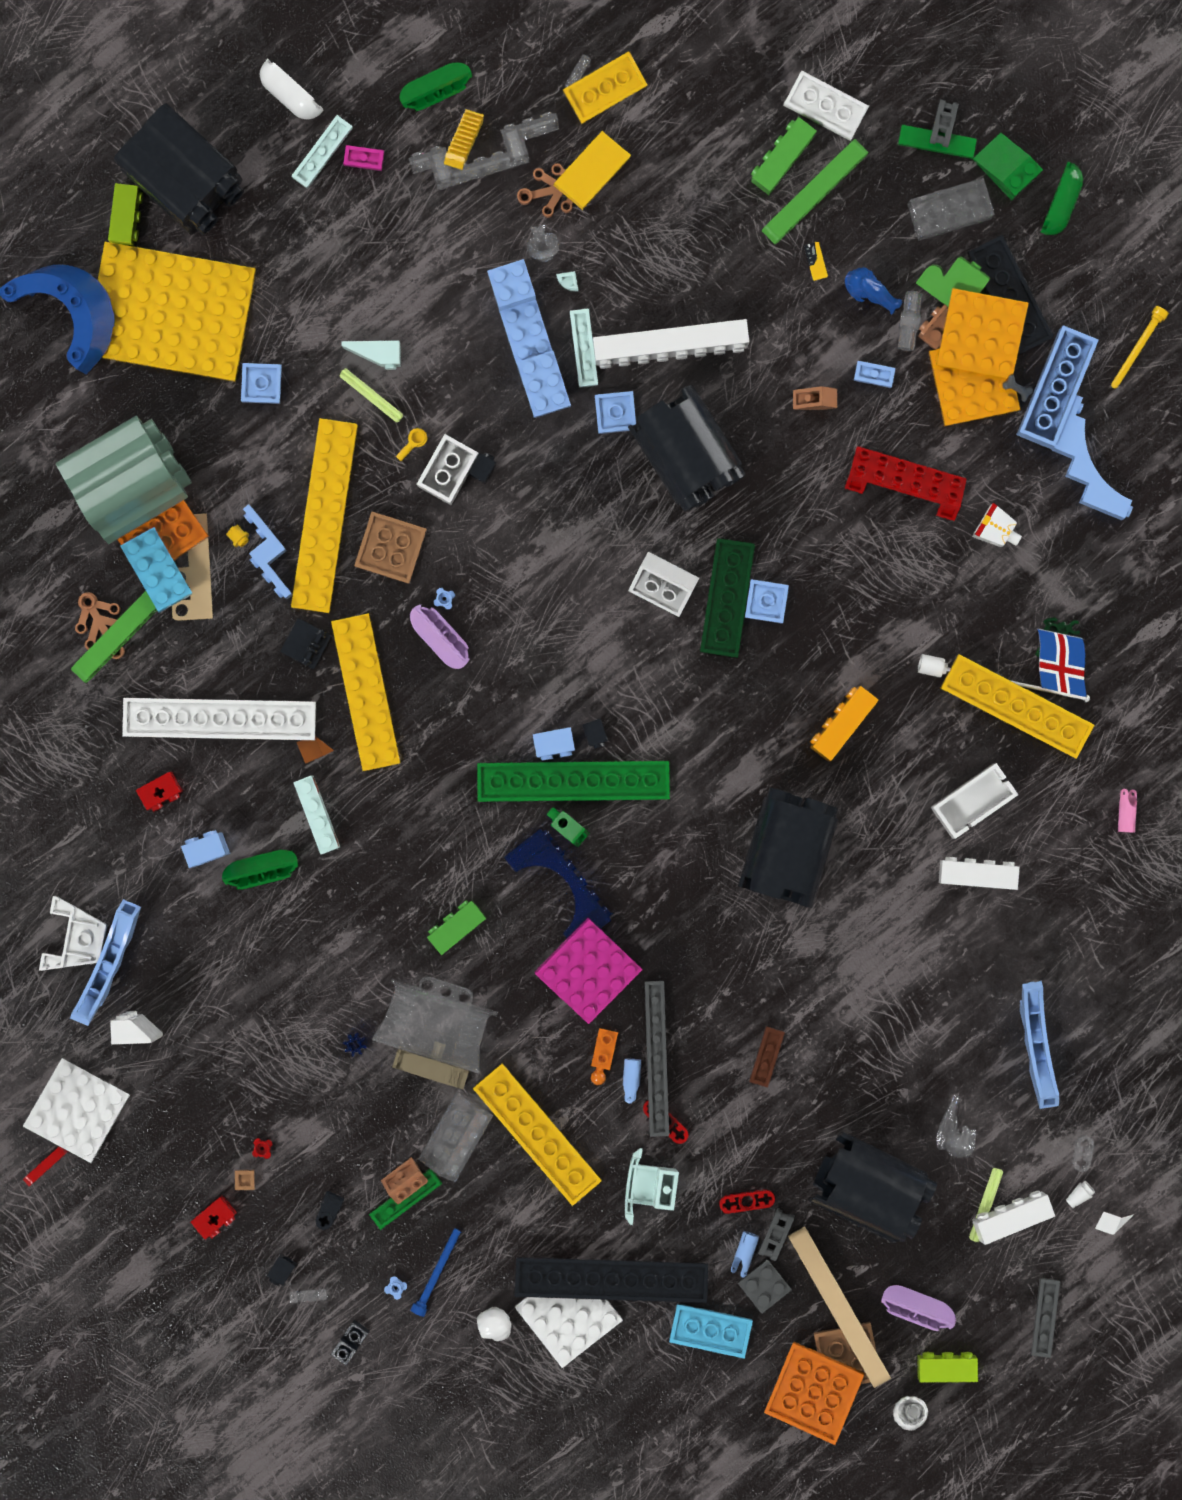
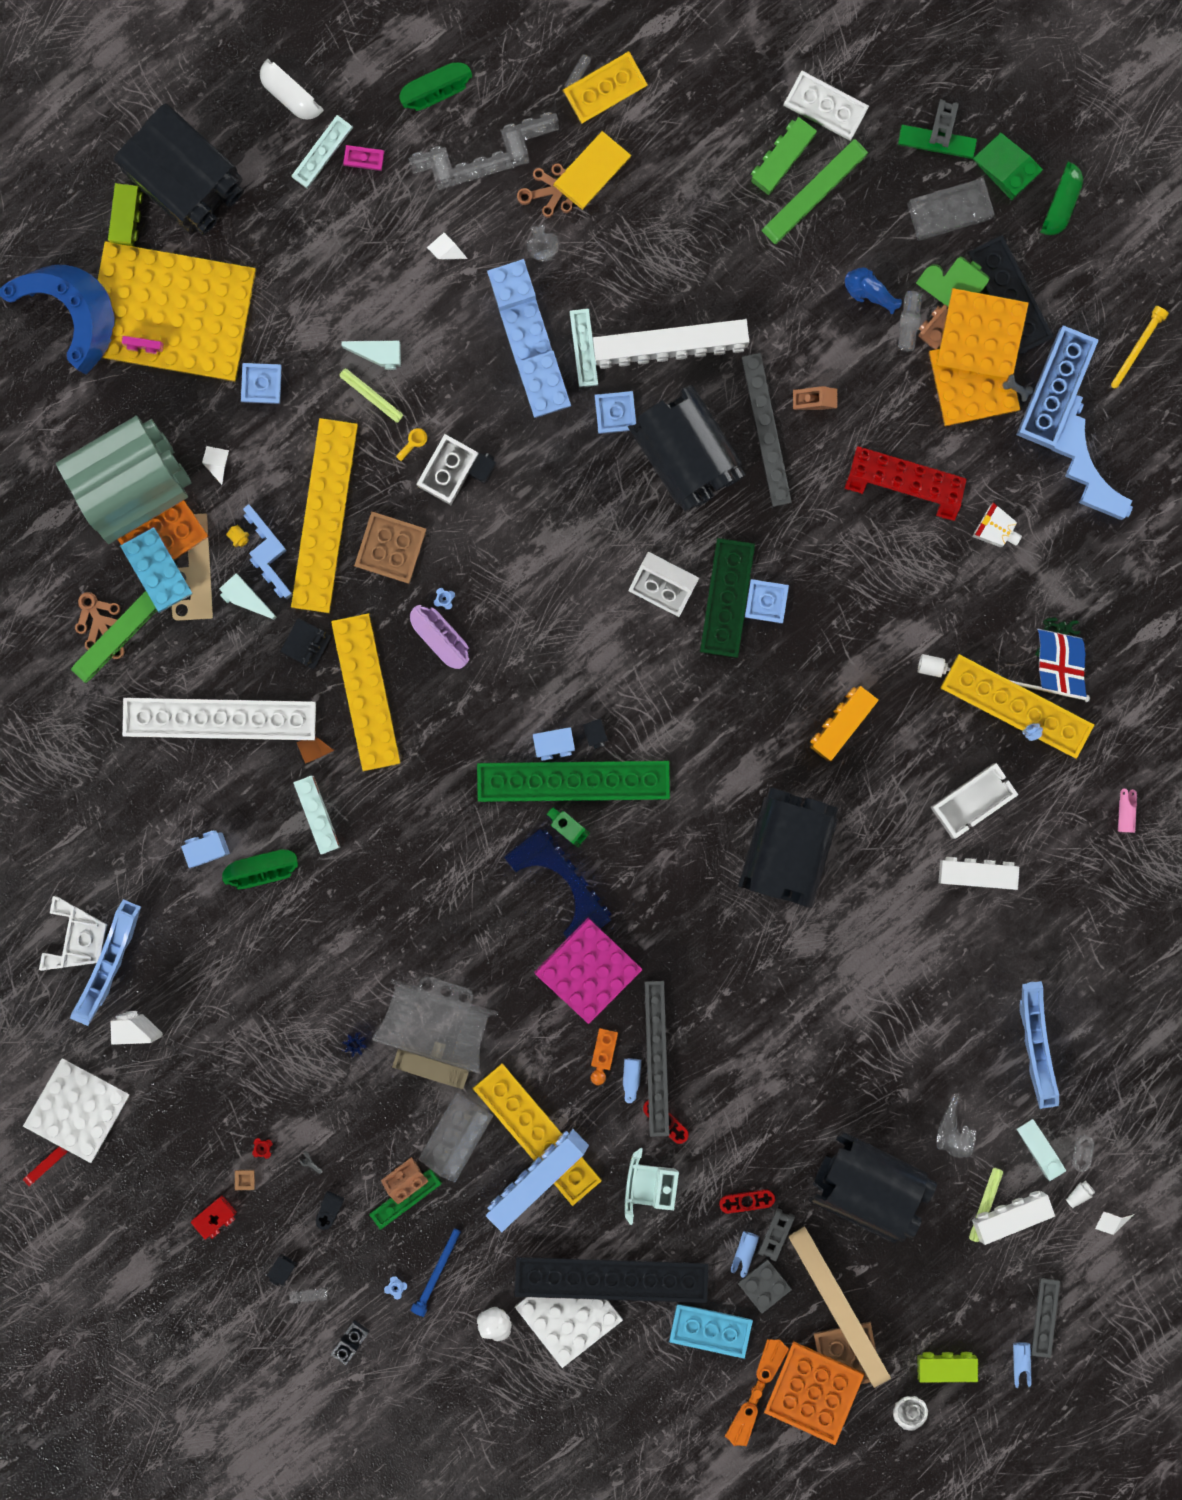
(148, 792): red brick -> none
(150, 346): none -> dark pink plate
(215, 461): none -> white sticker
(242, 595): none -> light aqua slope
(308, 1162): none -> dark grey hand
(445, 248): none -> white sticker
(456, 926): bright green brick -> none
(463, 139): yellow gear -> none
(537, 1180): none -> light blue brick
(568, 280): light aqua tile -> none
(766, 430): none -> dark grey plate
(766, 1056): copper plate -> none
(770, 1361): none -> orange piece
(816, 261): yellow sticker -> none
(874, 374): light blue plate -> none
(918, 1308): lavender brick -> none
(1022, 1361): none -> light blue piece
(1033, 732): none -> light blue plate
(1041, 1150): none -> light aqua slope

